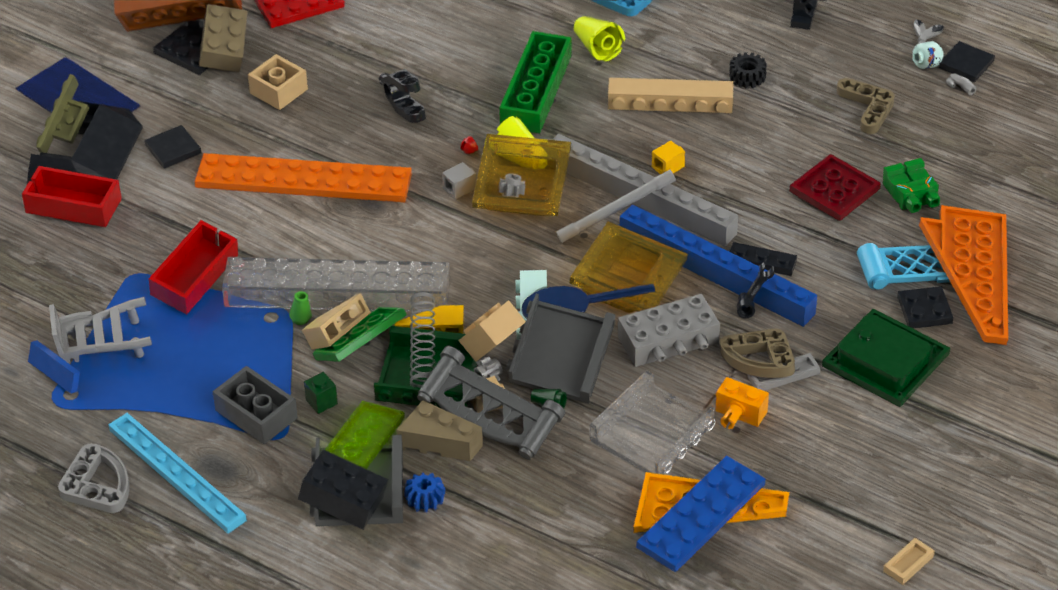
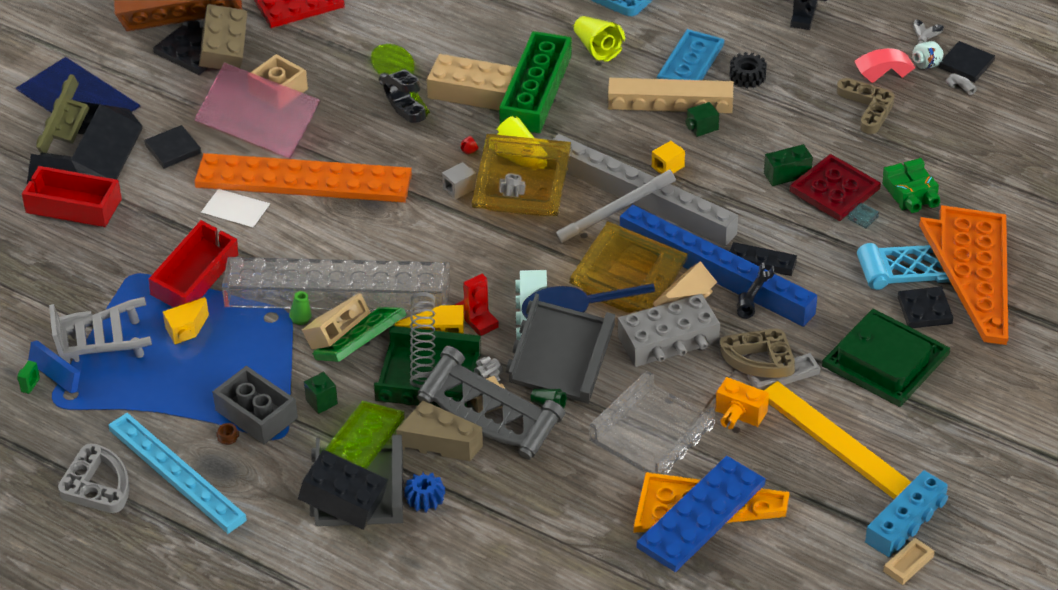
(28, 377): none -> green plate
(186, 320): none -> yellow slope
(227, 434): none -> reddish brown plate
(235, 208): none -> white sticker
(257, 110): none -> clear pink piece
(391, 59): none -> clear neon green piece
(469, 81): none -> tan brick
(476, 306): none -> red bracket
(491, 329): tan brick -> none
(692, 57): none -> dark azure tile
(693, 282): none -> tan slope
(702, 119): none -> dark green brick
(787, 164): none -> dark green brick
(836, 440): none -> yellow tile
(863, 215): none -> clear light blue tile
(880, 61): none -> coral brick
(906, 513): none -> dark azure brick

